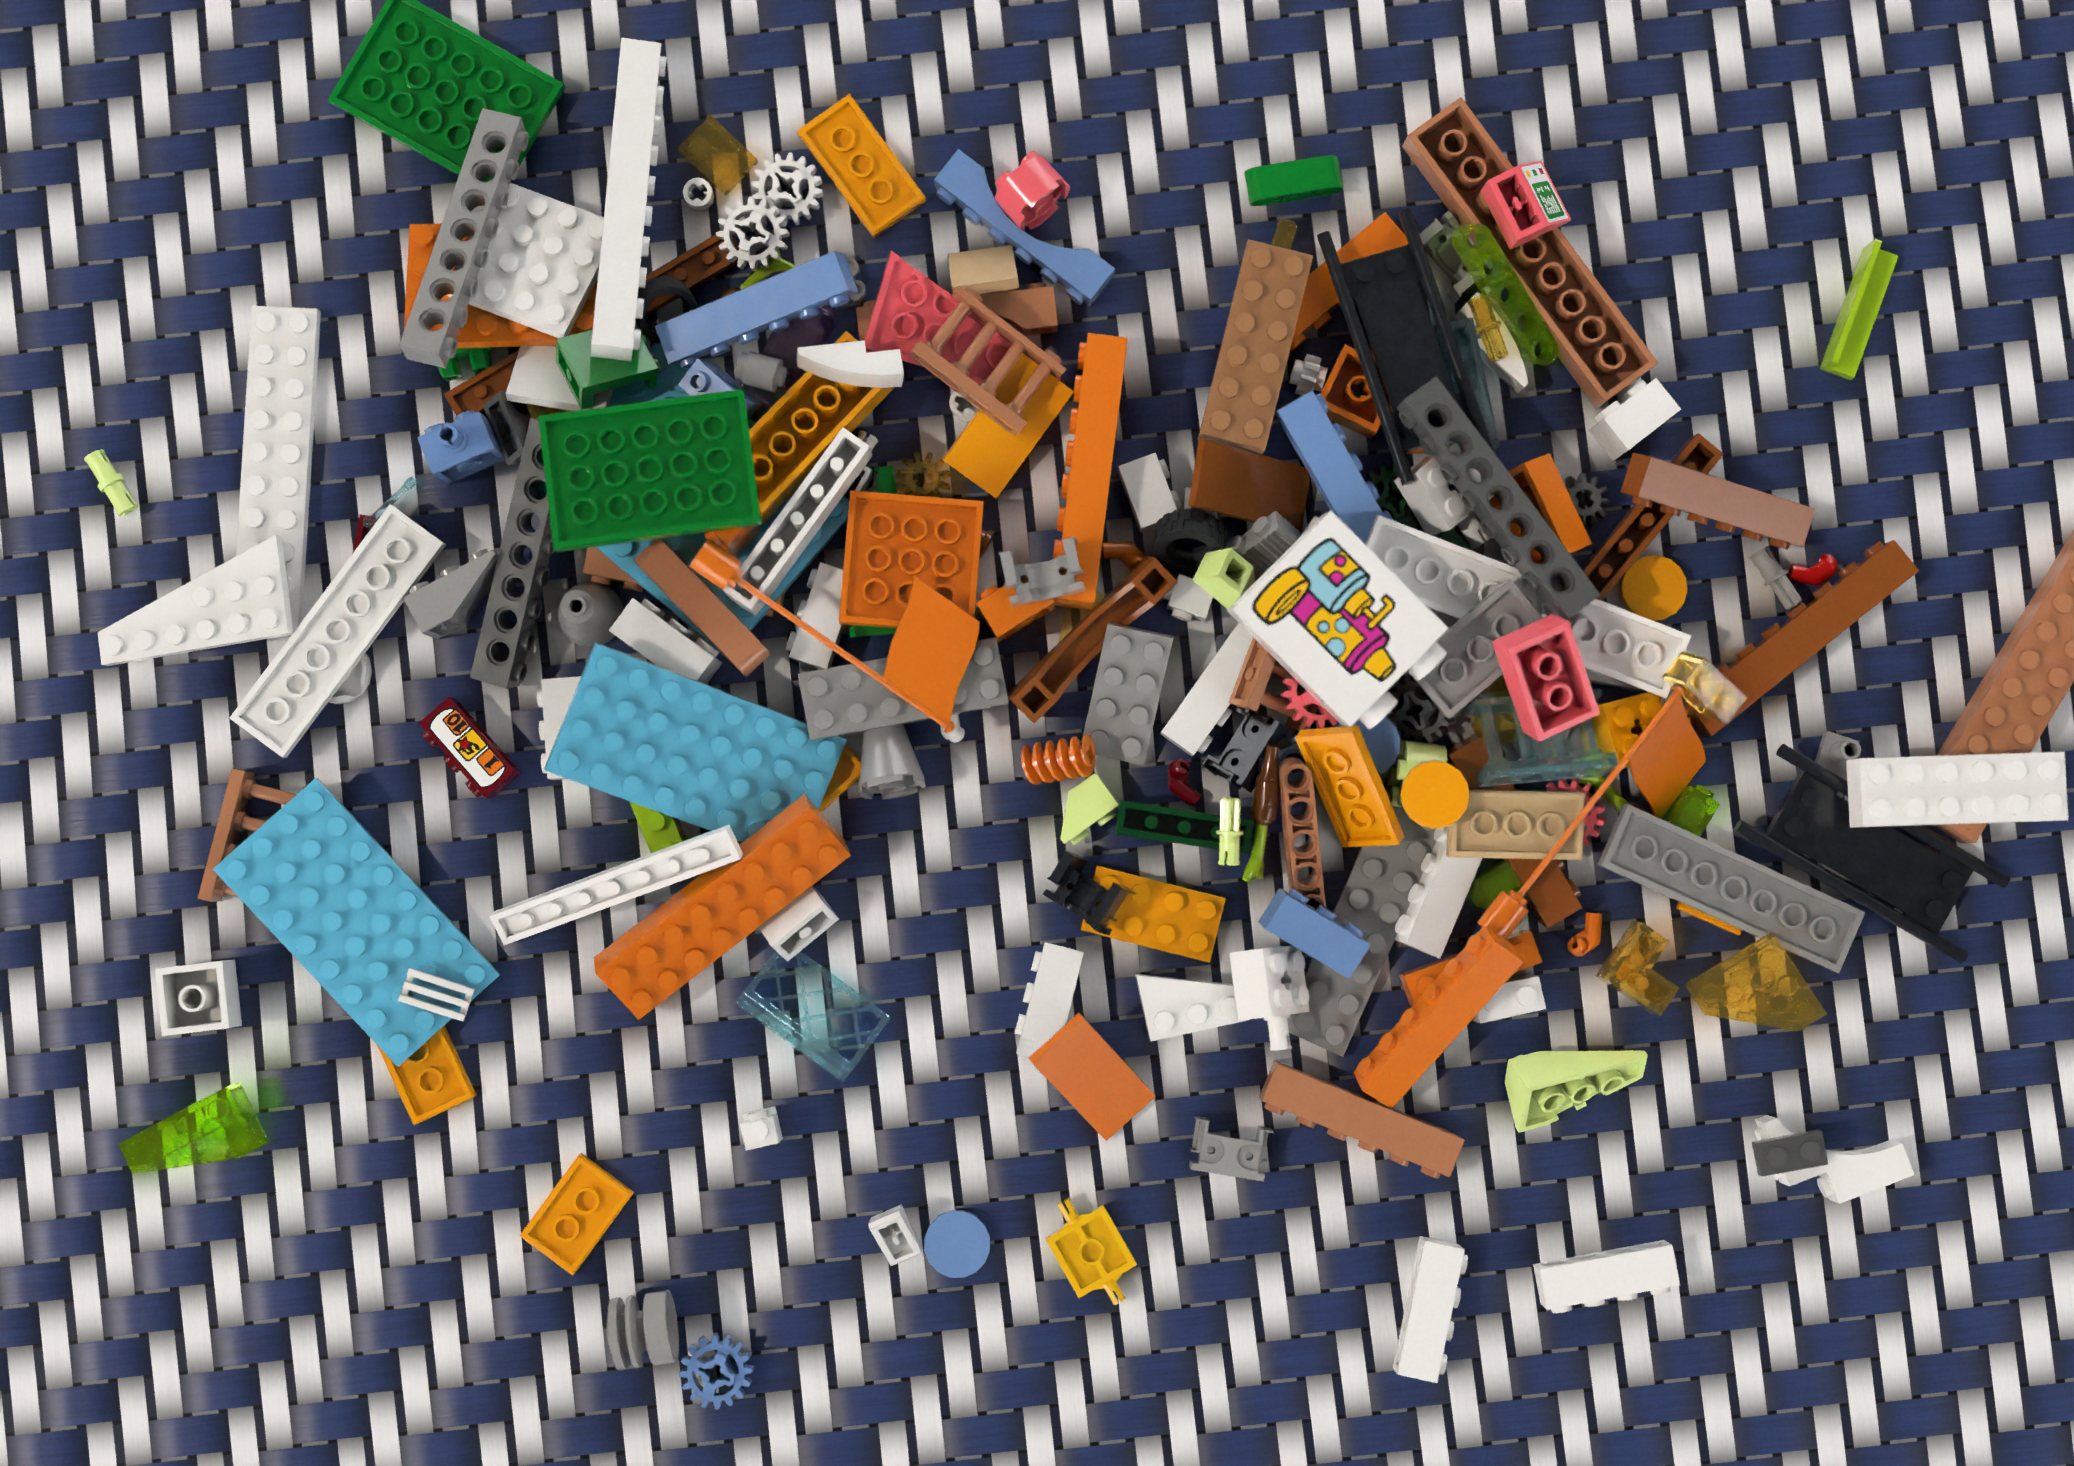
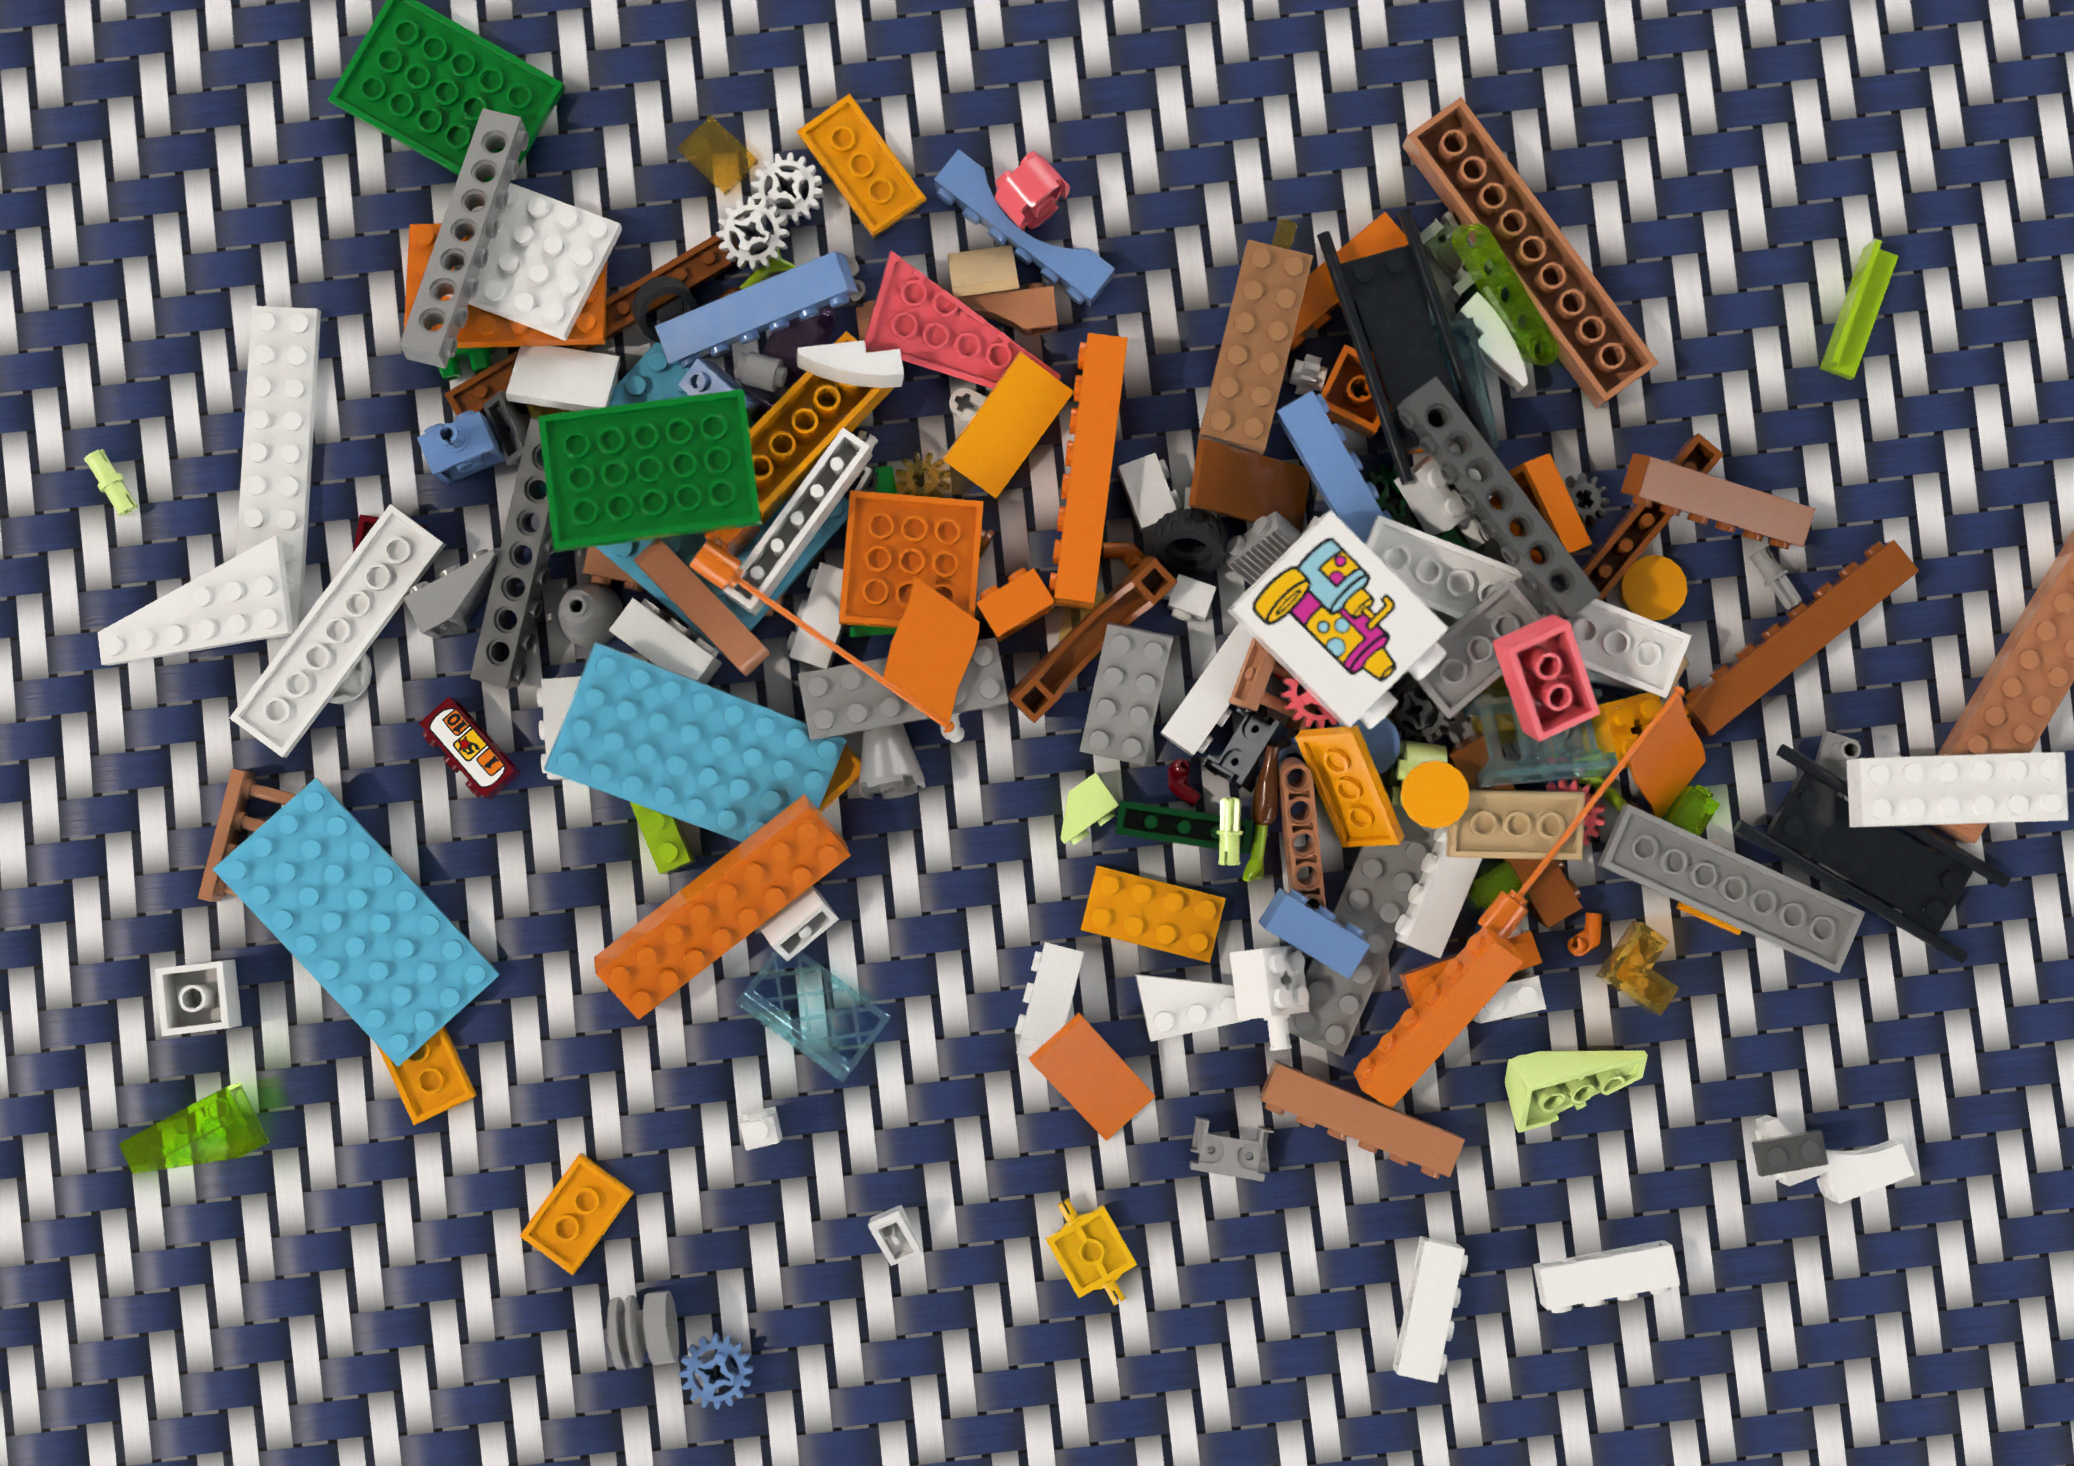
(369, 521): clear light blue hinge -> none
(409, 986): white tile -> none
(593, 374): green panel -> none
(617, 885): white plate -> none
(626, 200): white brick -> none
(700, 184): white bush -> none
(957, 373): nougat fence -> none
(957, 1243): medium blue tile -> none
(1043, 577): light grey piece -> none
(1059, 762): orange piece -> none
(1087, 897): black piece -> none
(1225, 575): yellowish green slope -> none
(1293, 180): green beam -> none
(1488, 327): clear yellow axle -> none
(1524, 203): coral slope -> none
(1641, 413): white brick -> none
(1705, 687): clear yellow brick -> none
(1758, 988): clear yellow plate -> none
(1817, 574): red arm -> none

